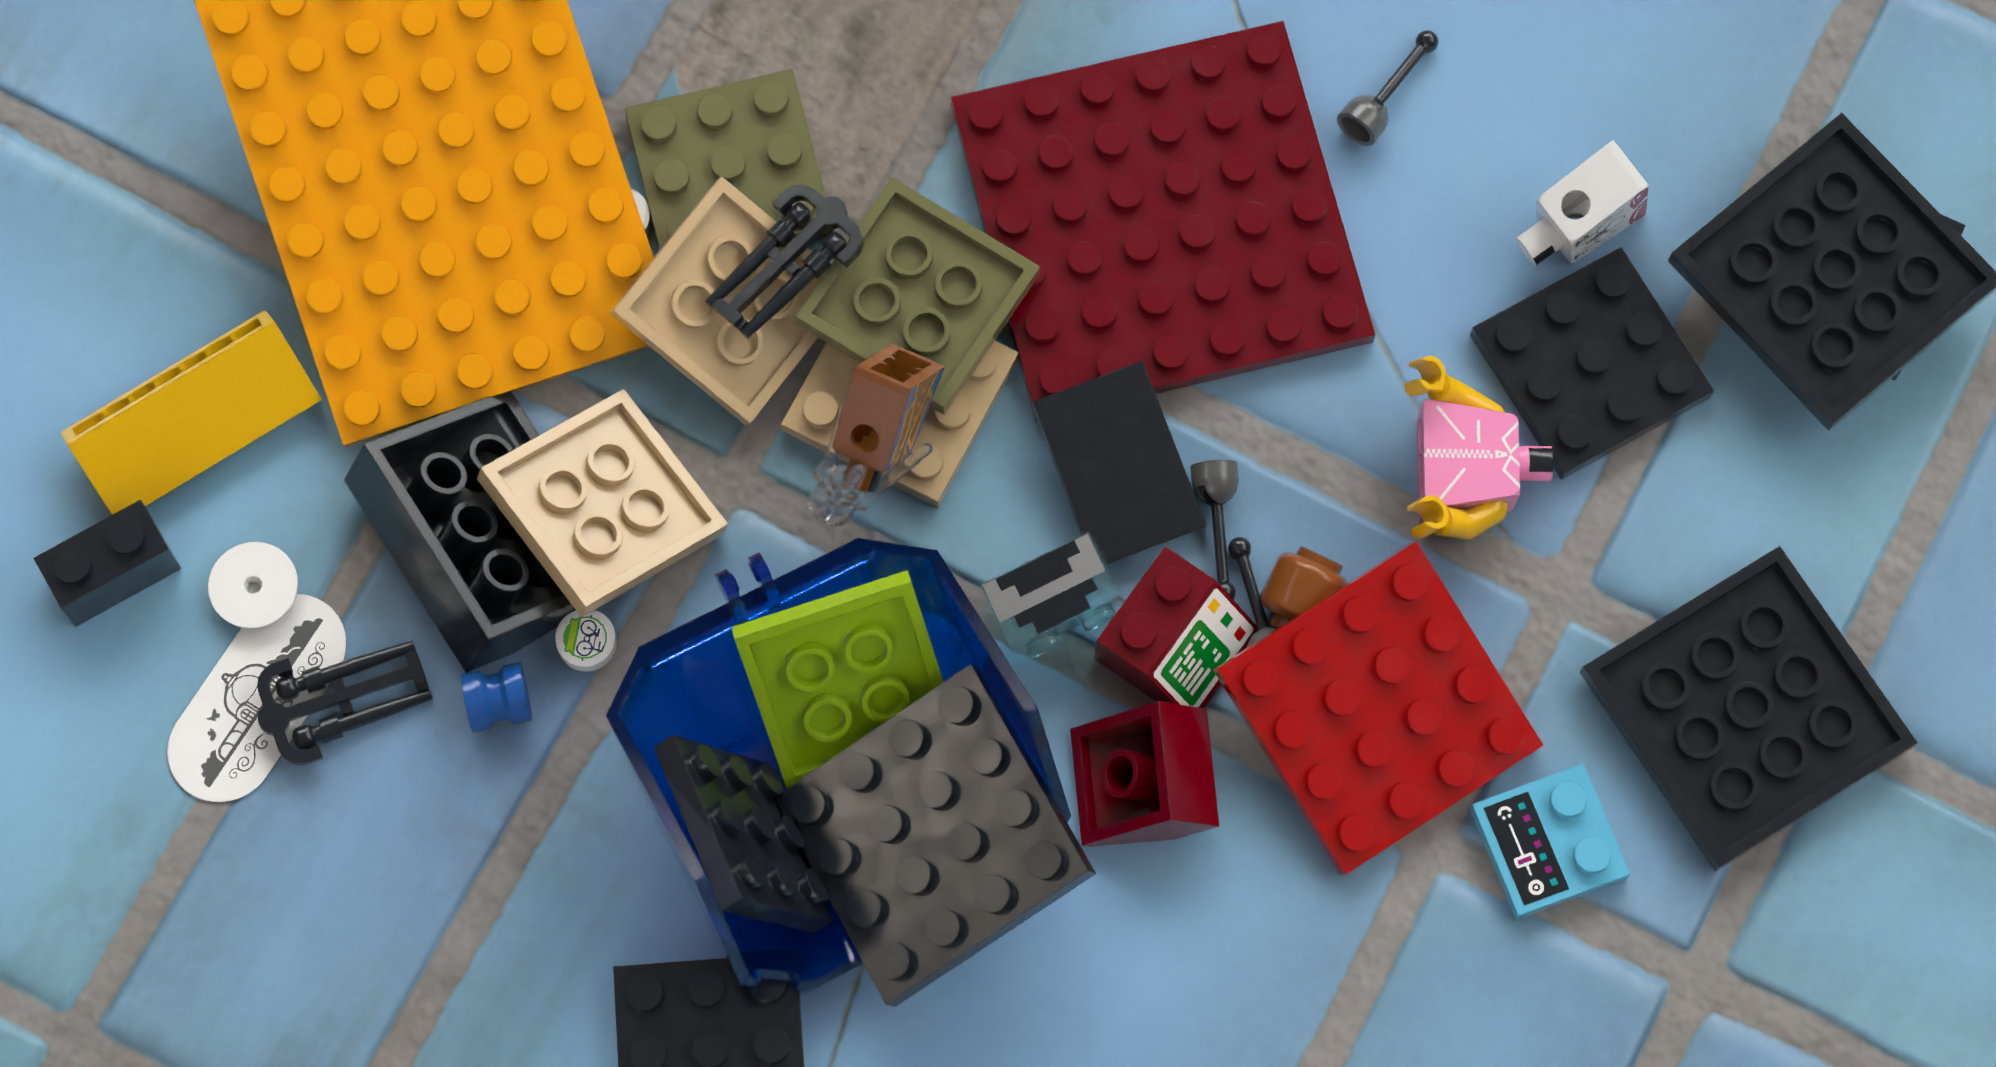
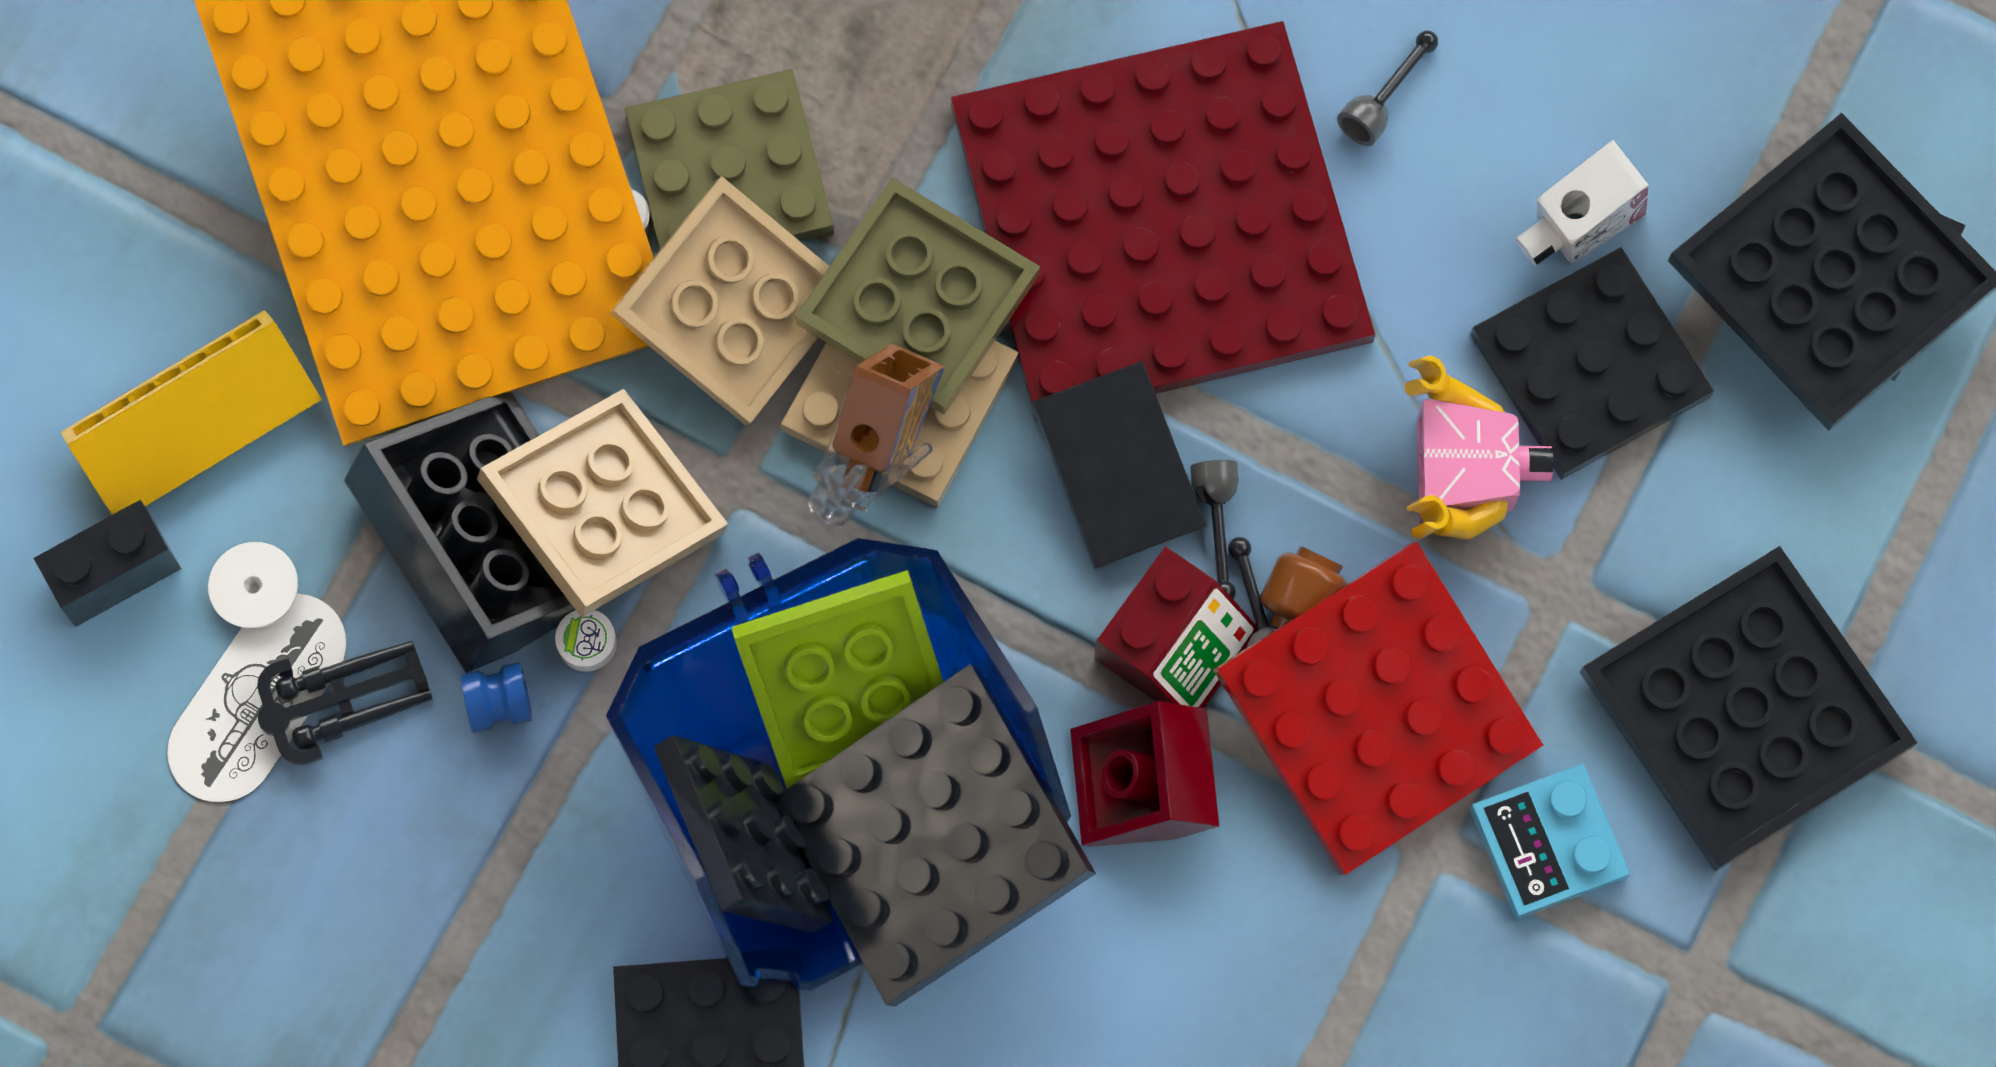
(830, 214): black piece -> none
(1054, 596): brick -> none

